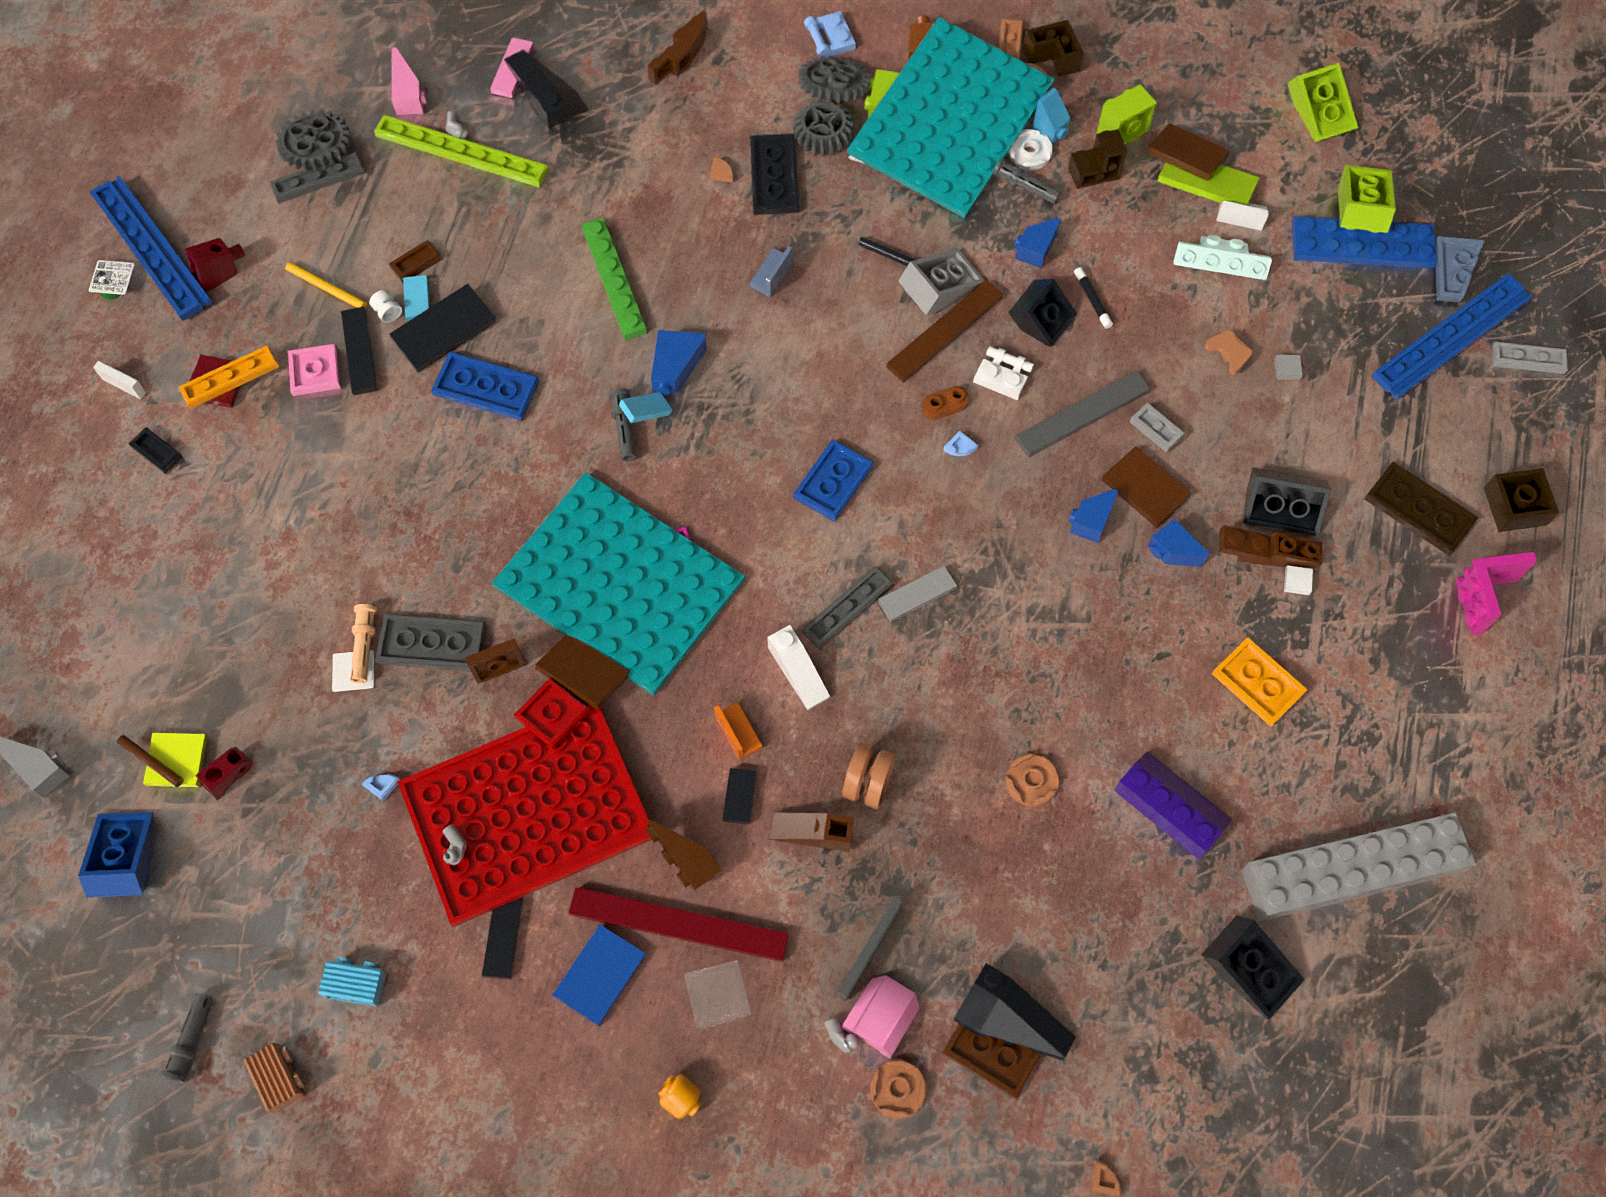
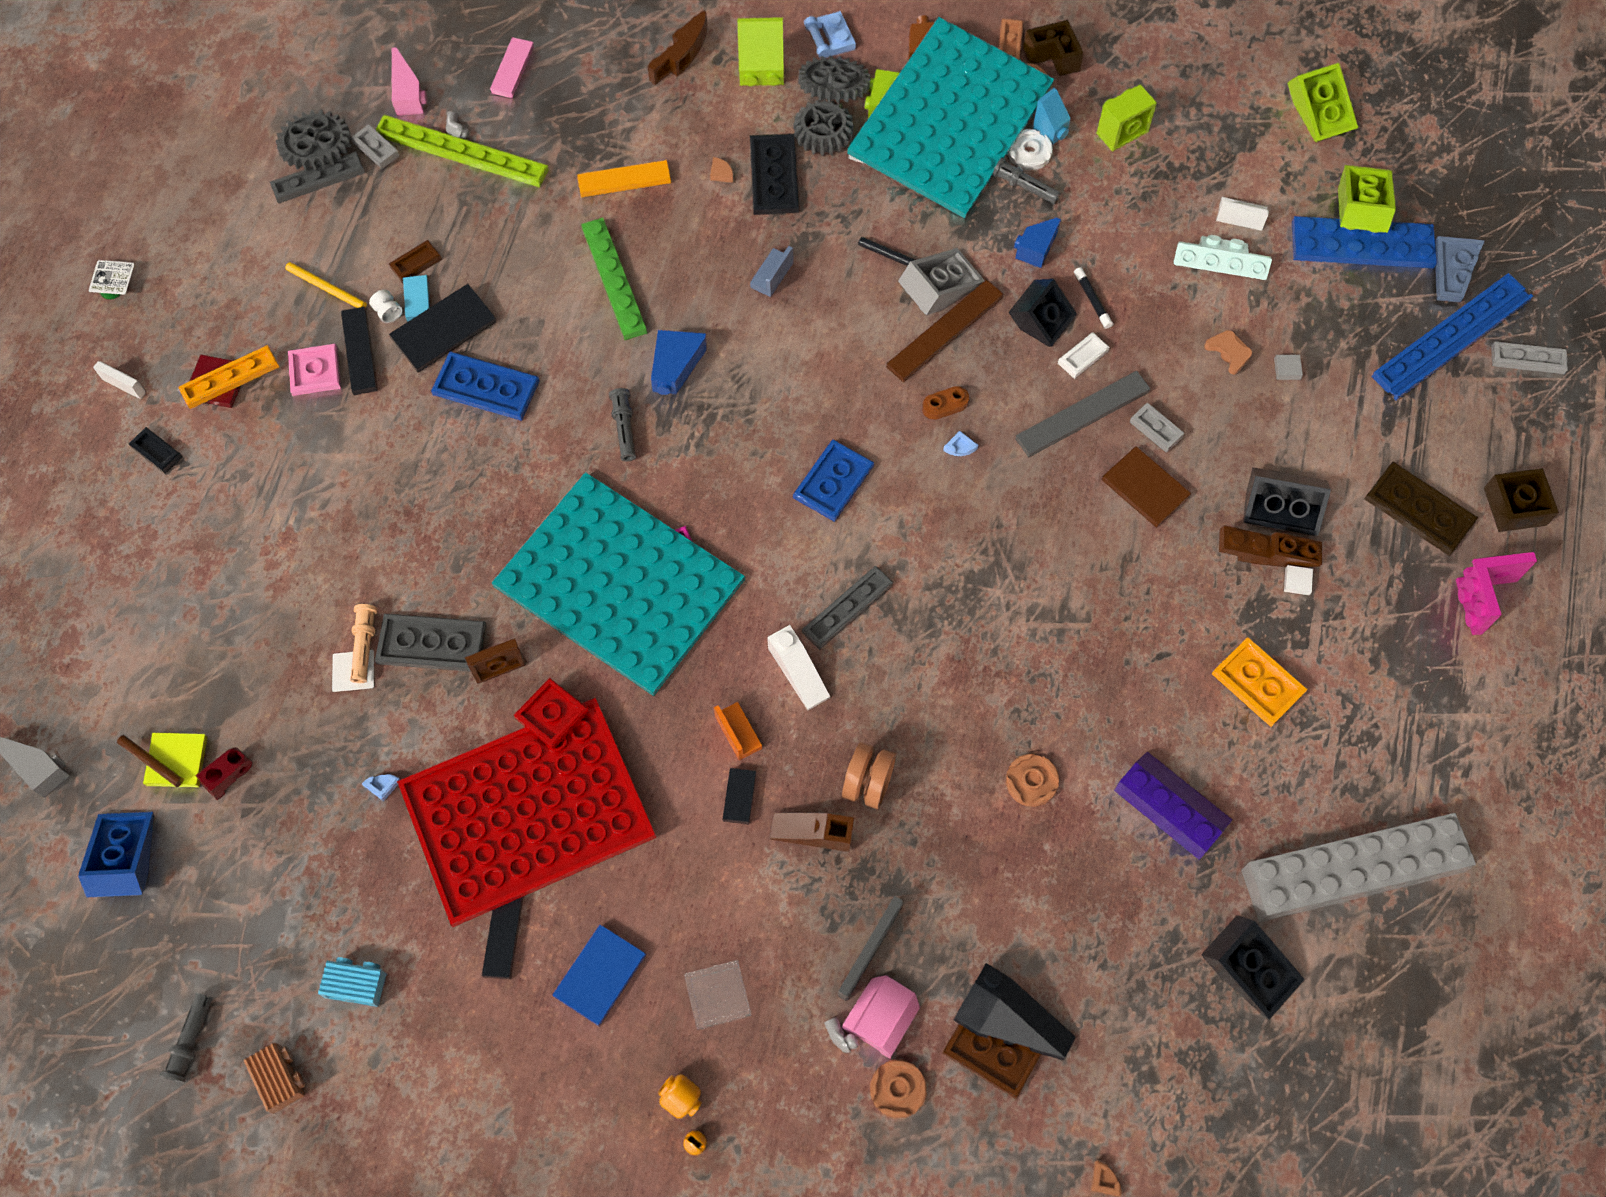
(151, 248): blue plate -> none
(213, 262): dark red torso -> none
(375, 146): none -> light grey plate
(457, 845): light grey arm -> none
(546, 91): black wedge -> none
(582, 670): reddish brown tile -> none
(623, 178): none -> light orange tile
(645, 407): medium azure tile -> none
(679, 924): dark red tile -> none
(689, 857): reddish brown slope -> none
(690, 1147): none -> light orange hinge
(760, 51): none -> lime slope
(917, 594): light grey tile -> none
(1000, 378): white plate -> none
(1083, 355): none -> white tile
(1092, 515): blue slope -> none
(1101, 163): dark brown brick -> none
(1177, 546): blue slope -> none
(1188, 151): reddish brown tile -> none
(1224, 185): lime tile -> none

